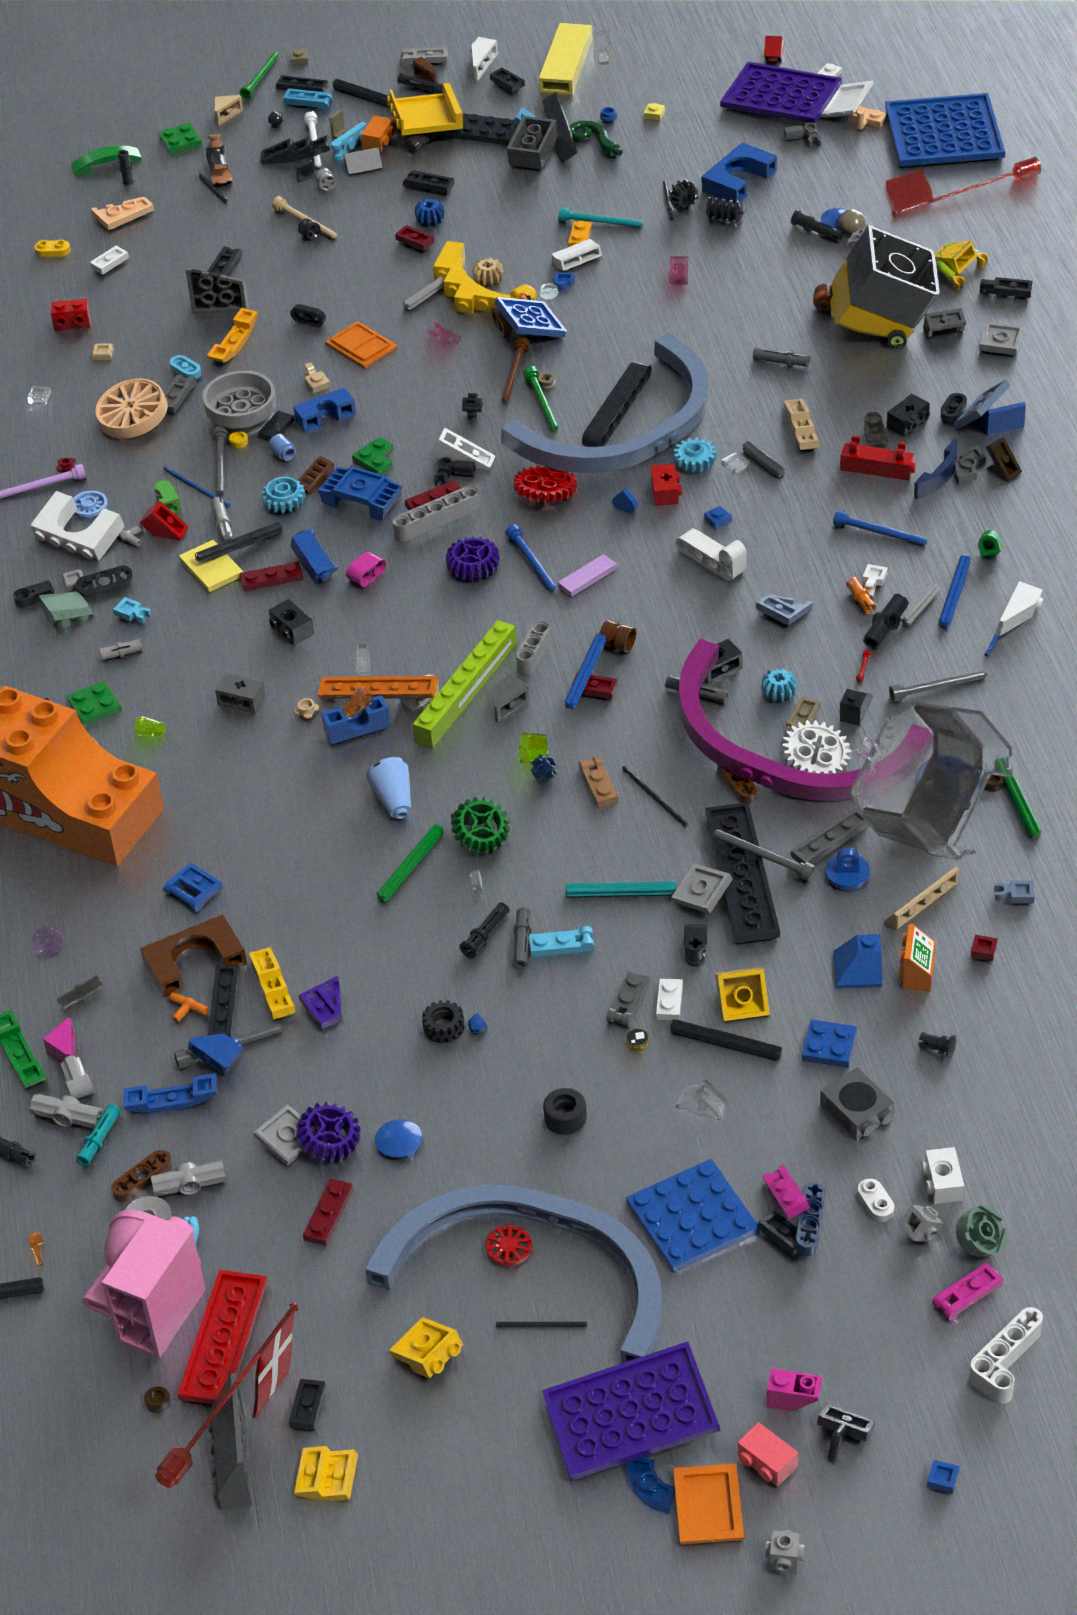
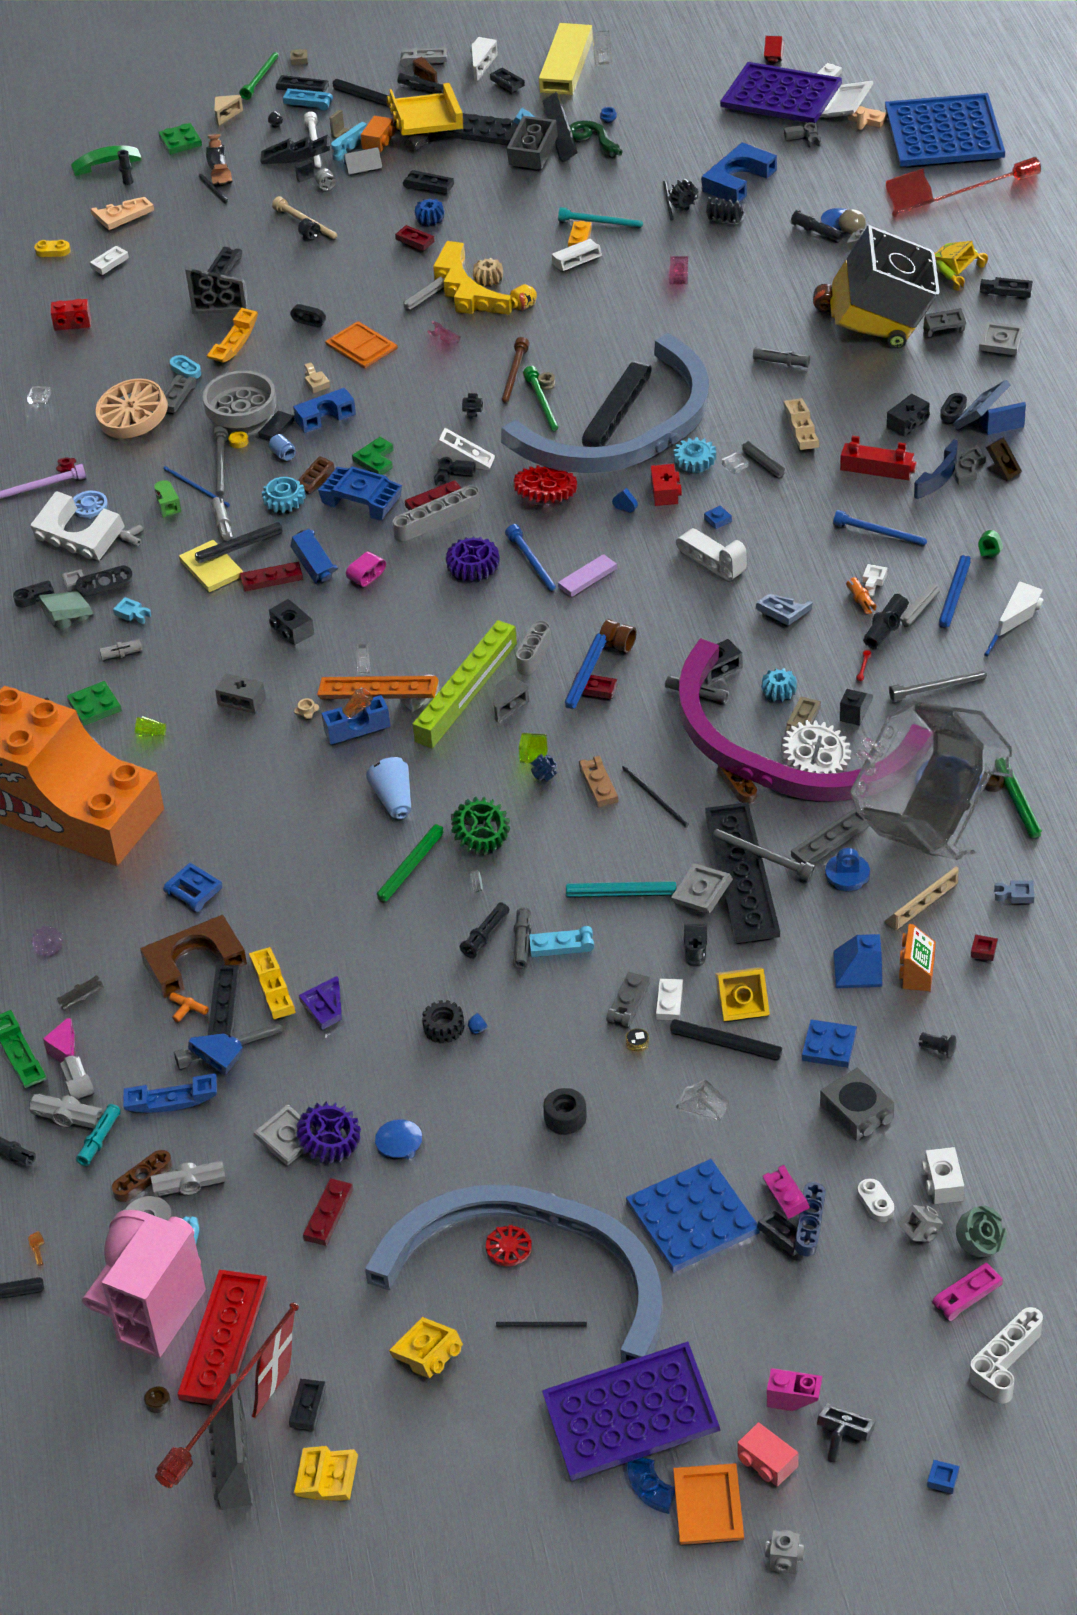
(102, 351): tan tile -> none
(163, 522): red slope -> none
(501, 322): reddish brown plate -> none
(530, 317): blue plate -> none
(548, 291): clear tile -> none
(563, 280): blue tile -> none
(654, 111): light yellow plate -> none
(874, 429): clear smoke piece -> none

